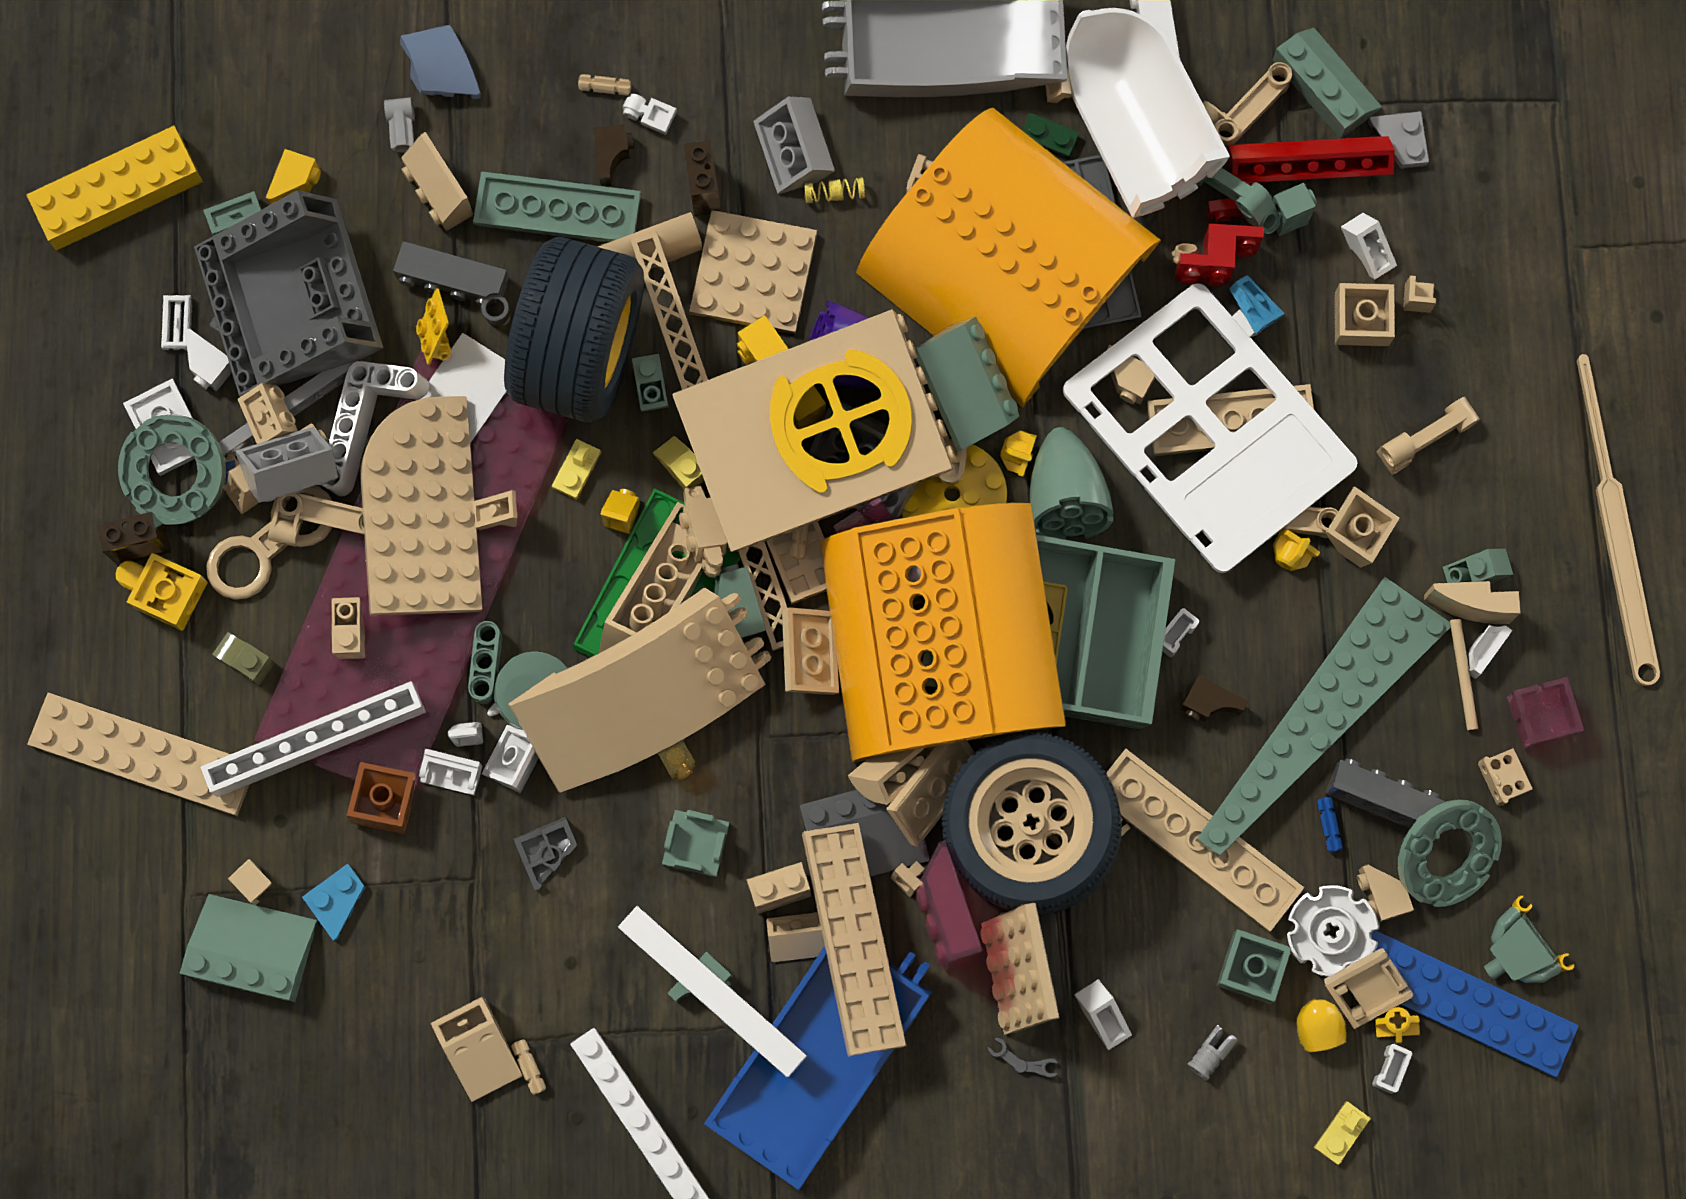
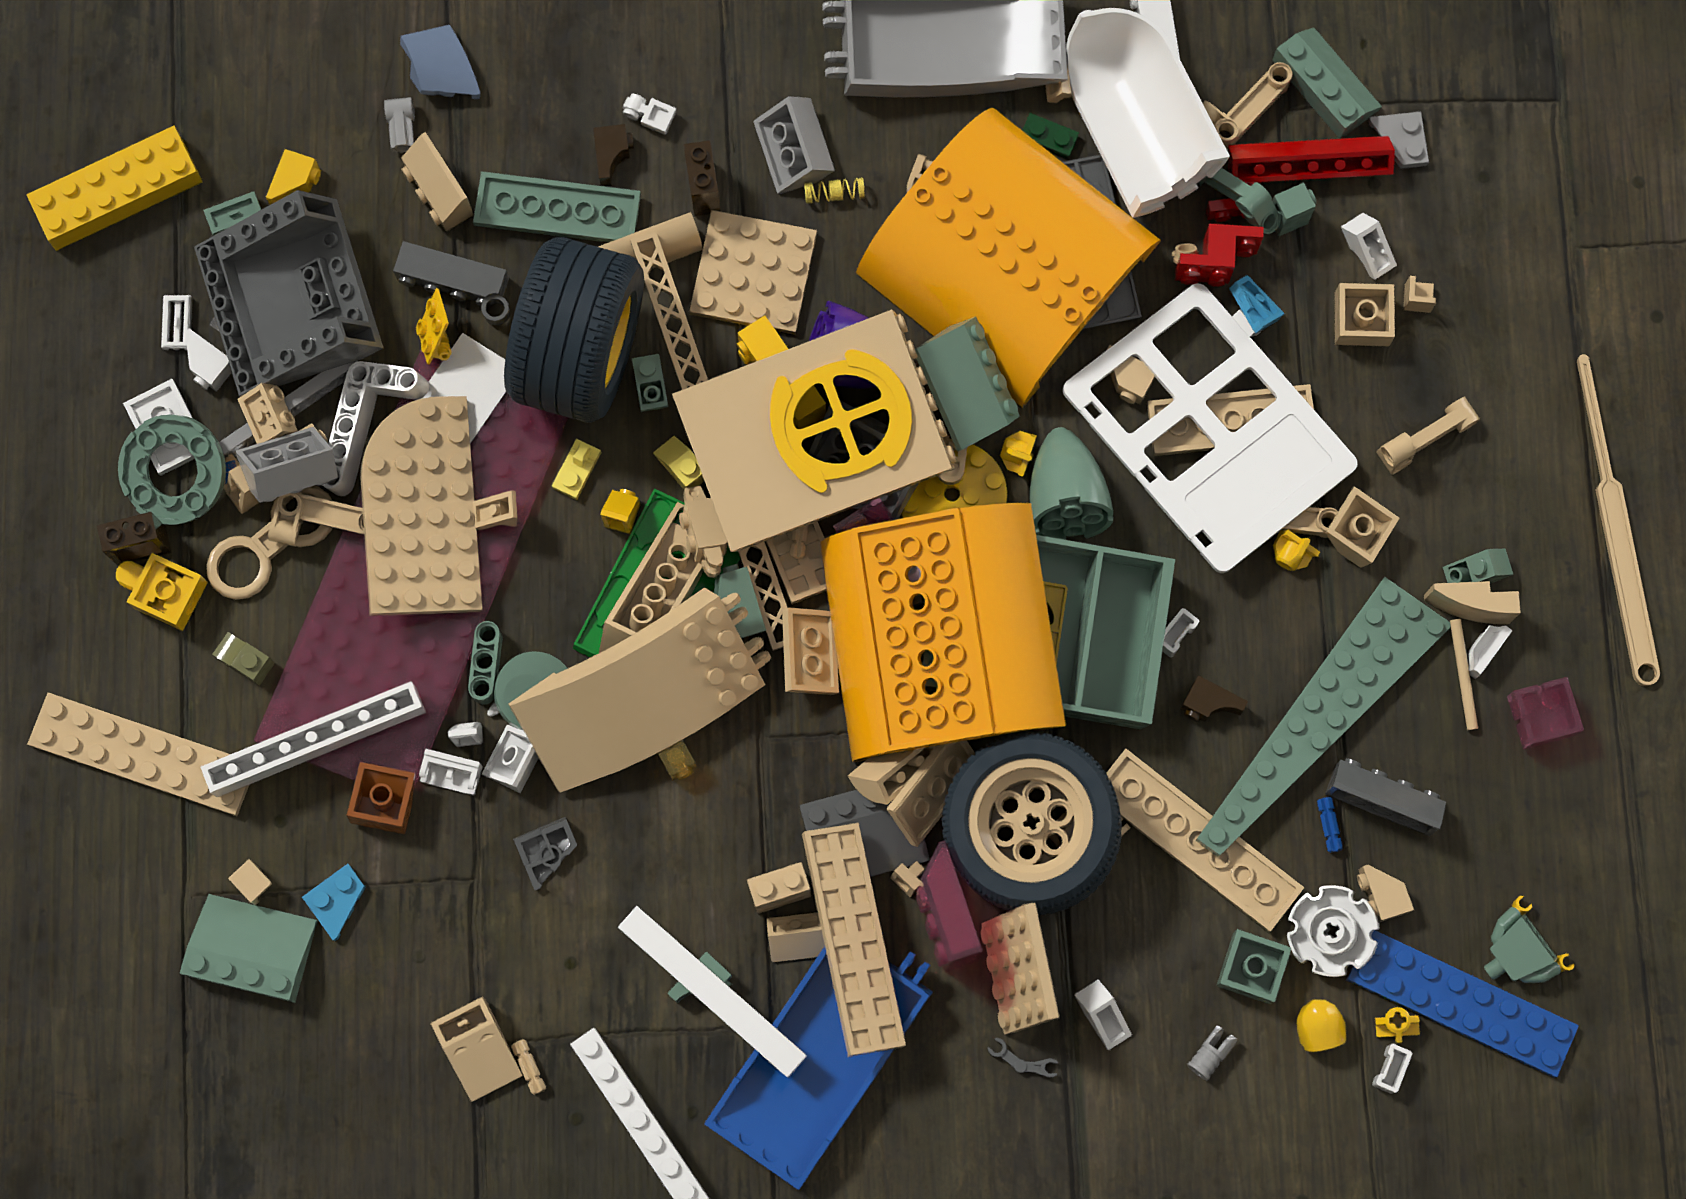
(348, 628): tan slope -> none
(604, 84): tan axle -> none
(695, 842): sand green panel -> none
(1341, 1133): light yellow hinge -> none
(1374, 985): tan container -> none
(1467, 879): sand green plate -> none
(1504, 776): tan piece -> none

